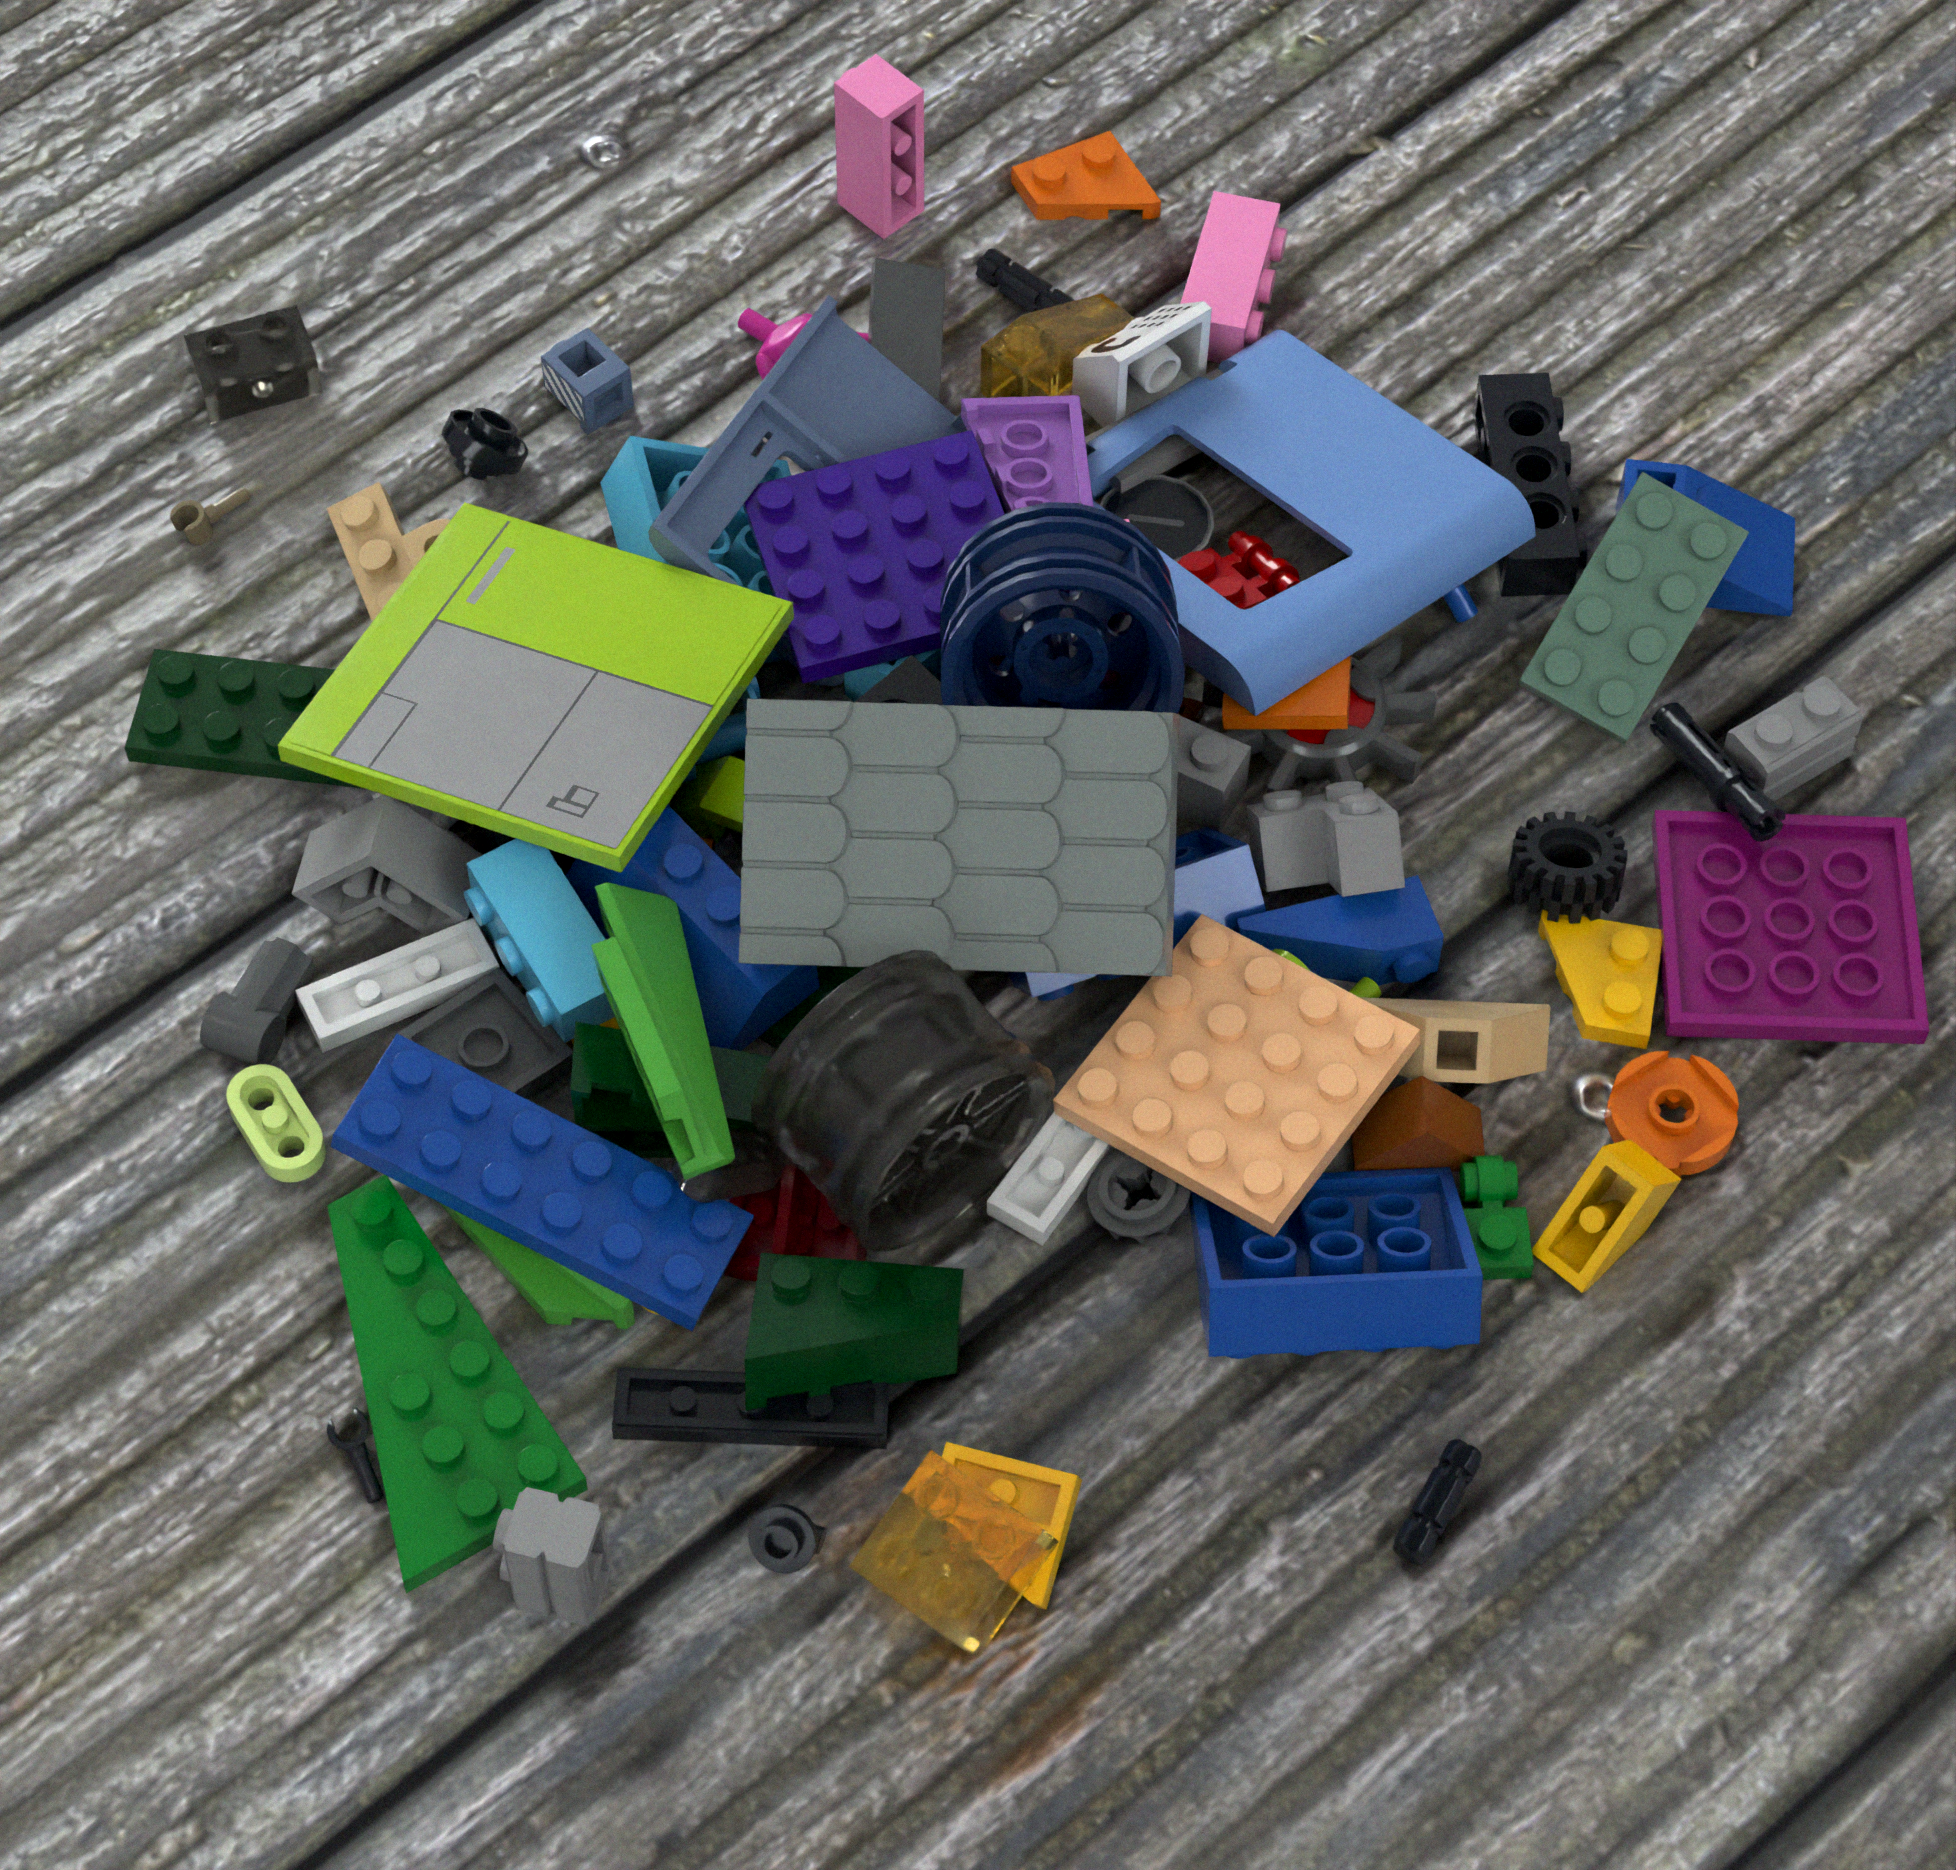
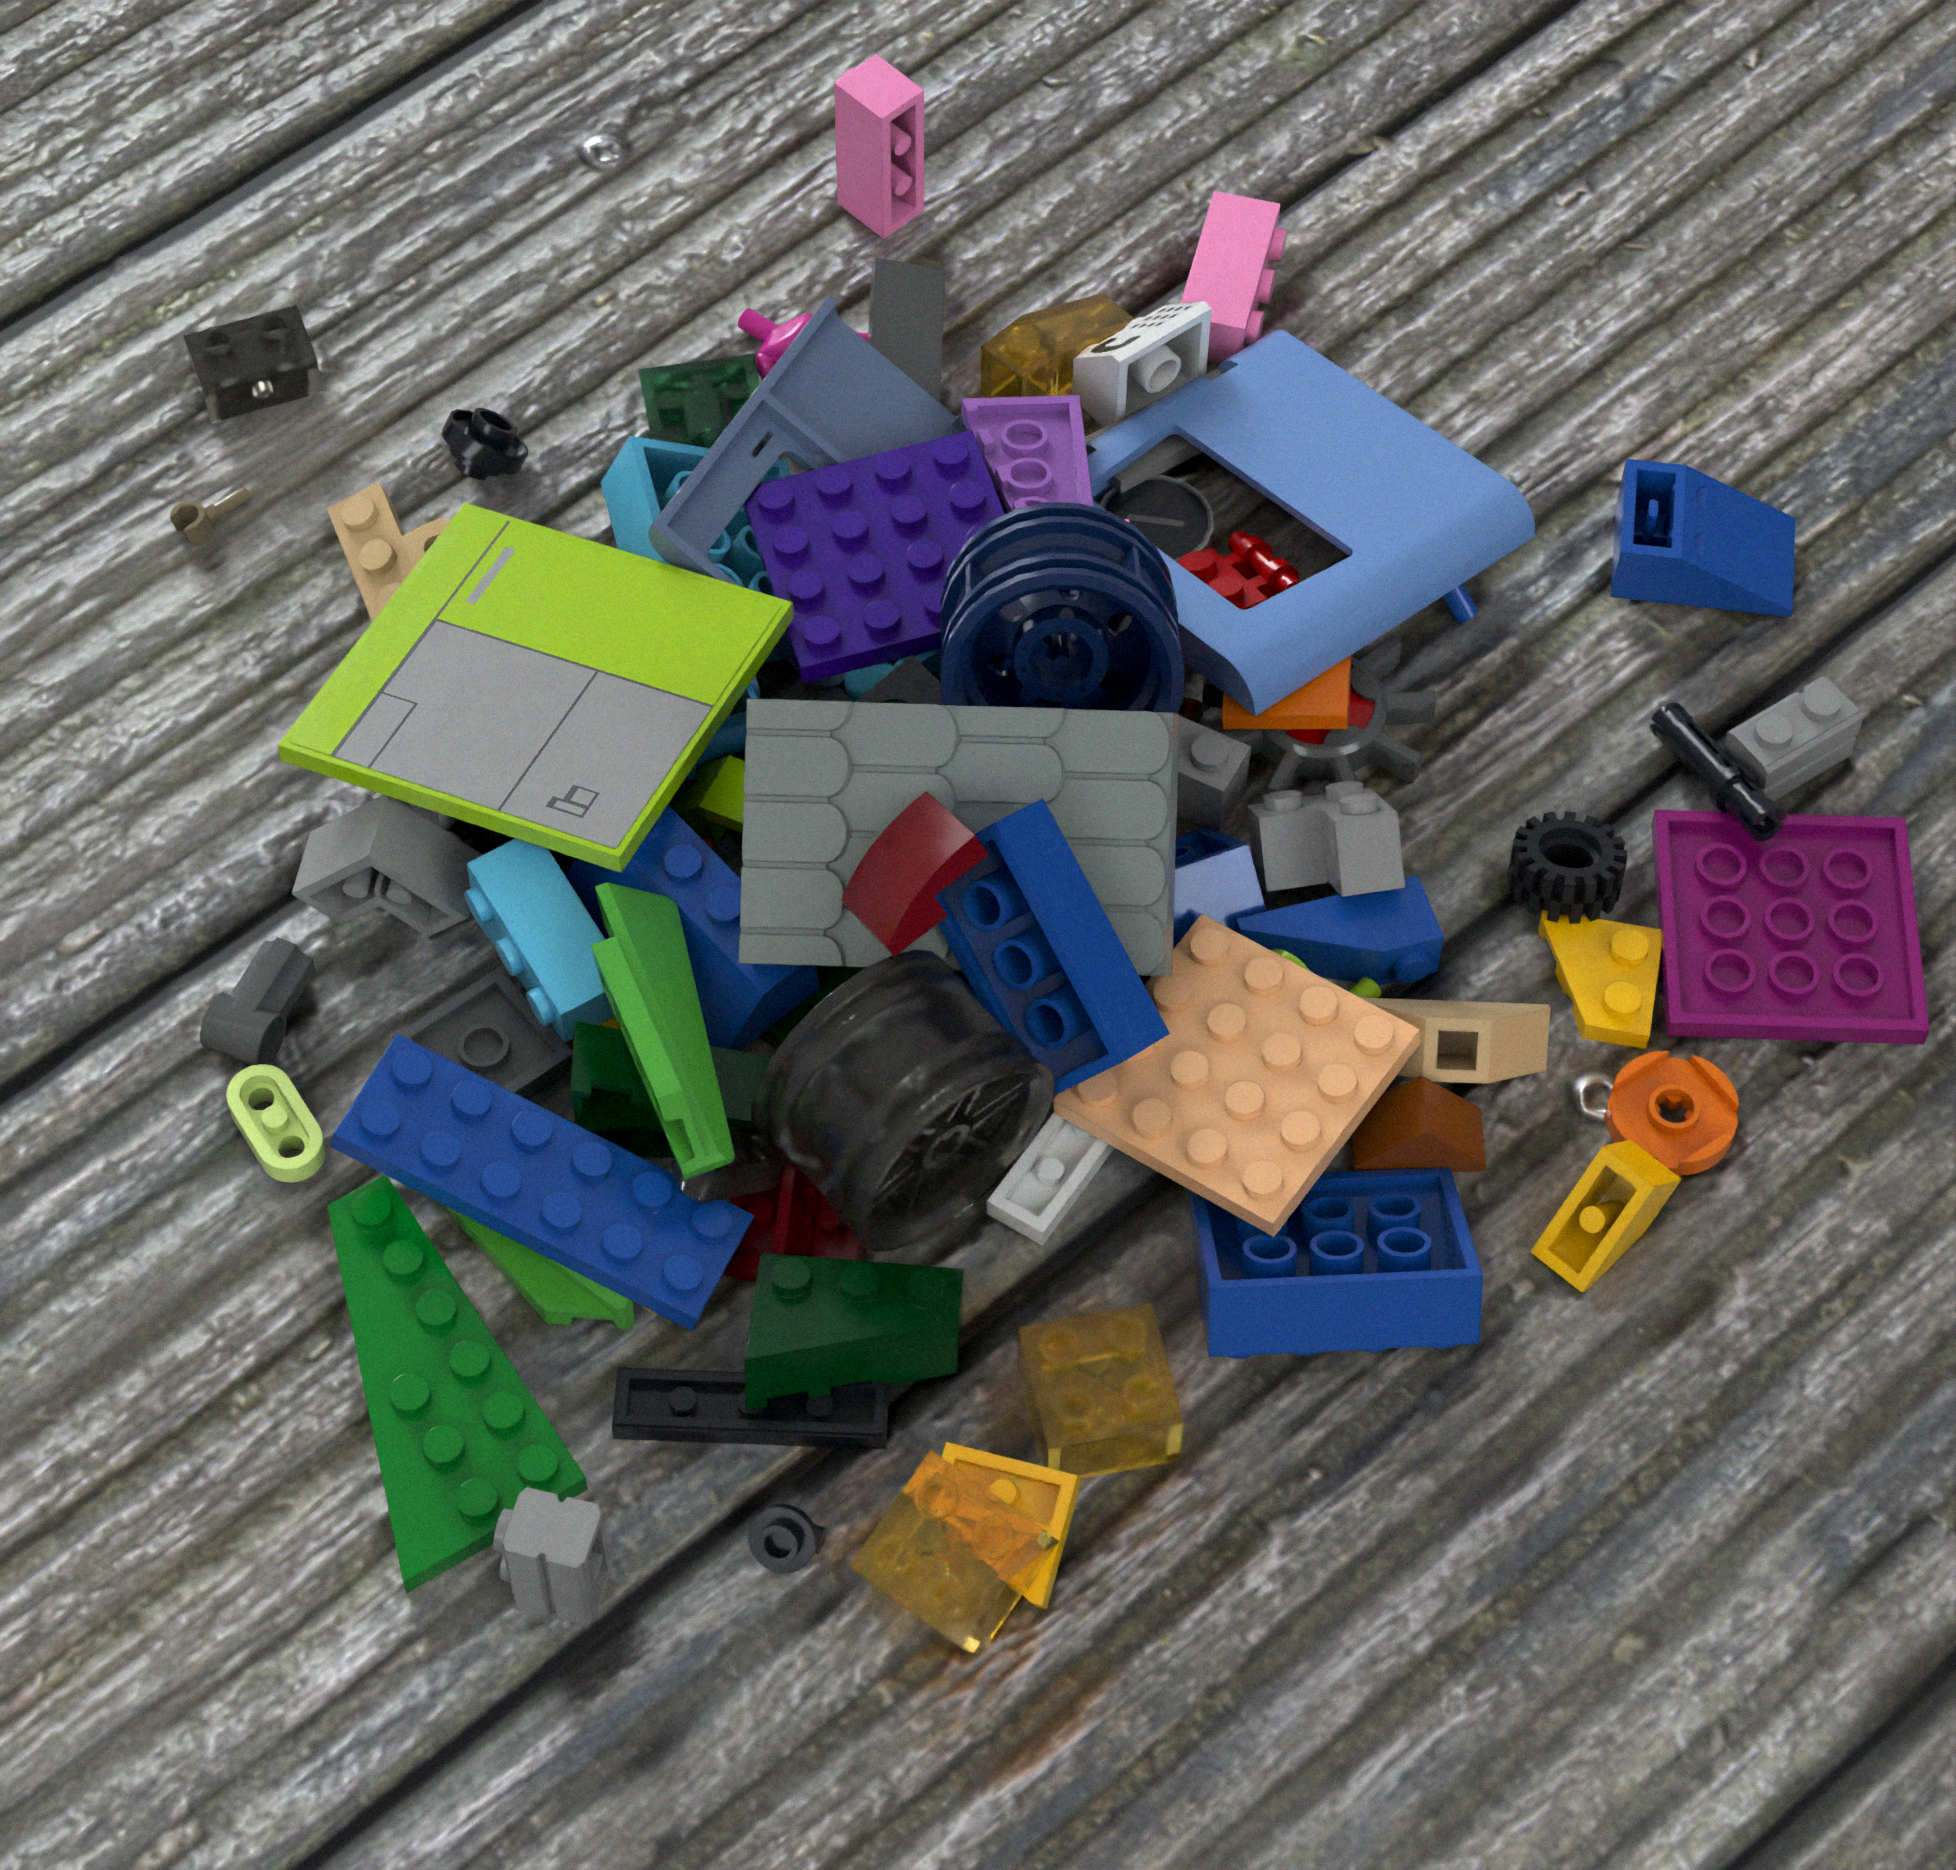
(222, 714): dark green plate -> none
(359, 1457): black hand -> none
(395, 984): white plate -> none
(588, 379): sand blue brick -> none
(697, 398): none -> clear green plate
(905, 871): none -> dark red slope
(1018, 282): black axle -> none
(1047, 951): none -> blue slope
(1084, 182): orange wing -> none
(1100, 1392): none -> clear yellow brick
(1114, 1208): dark grey gear -> none
(1437, 1502): black axle -> none
(1497, 1231): green plate -> none
(1520, 439): black brick -> none
(1633, 608): sand green plate -> none

